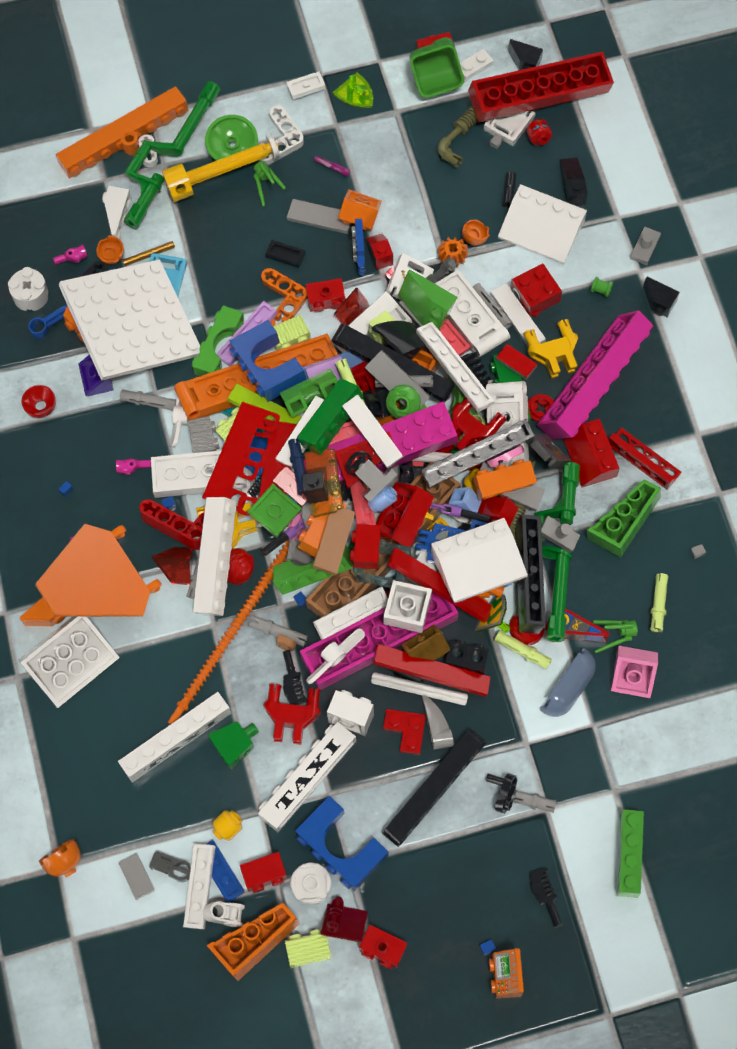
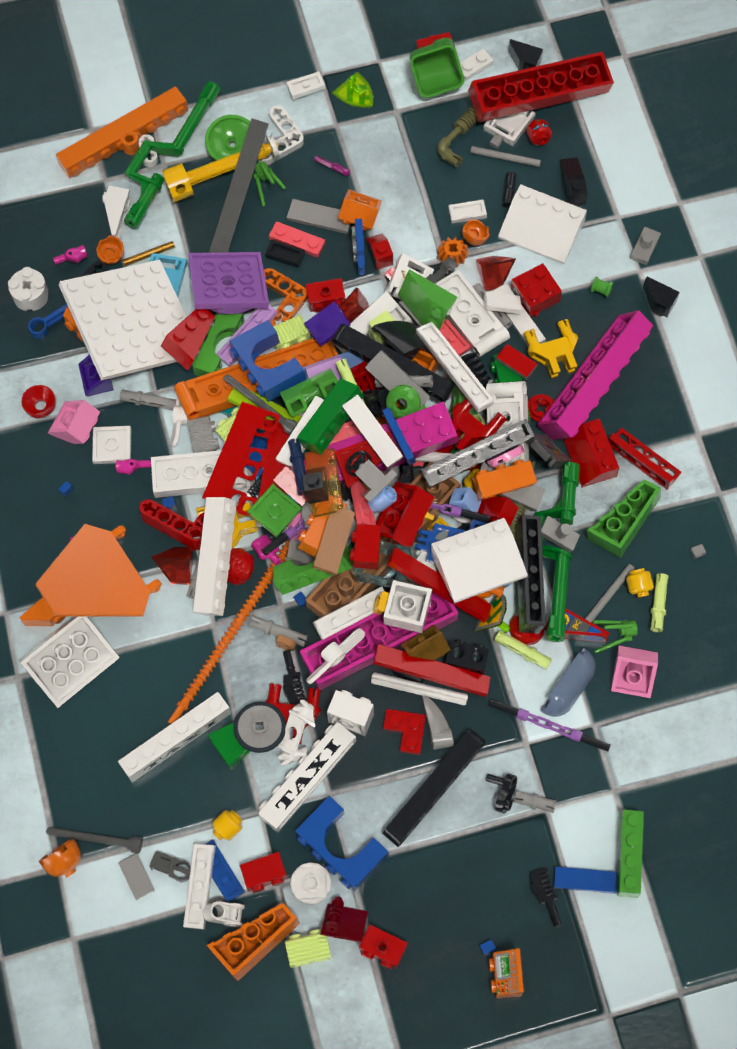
(74, 421): none -> bright pink slope
(111, 444): none -> white tile
(133, 844): none -> dark grey piece
(188, 336): none -> red wedge
(228, 281): none -> medium lavender piece
(239, 186): none -> dark grey tile
(258, 714): none -> light grey wheel
(259, 544): none -> dark pink piece
(287, 424): none -> dark grey piece
(297, 238): none -> coral plate
(298, 718): none -> white piece
(326, 323): none -> dark purple slope
(381, 602): none -> yellow tile
(399, 436): none -> blue tile
(467, 211): none -> white tile
(494, 271): none -> clear red slope
(502, 302): none -> white tile
(505, 156): none -> light grey bar
(575, 735): none -> piece
(585, 880): none -> blue tile
(609, 593): none -> light grey bar
(639, 582): none -> yellow head

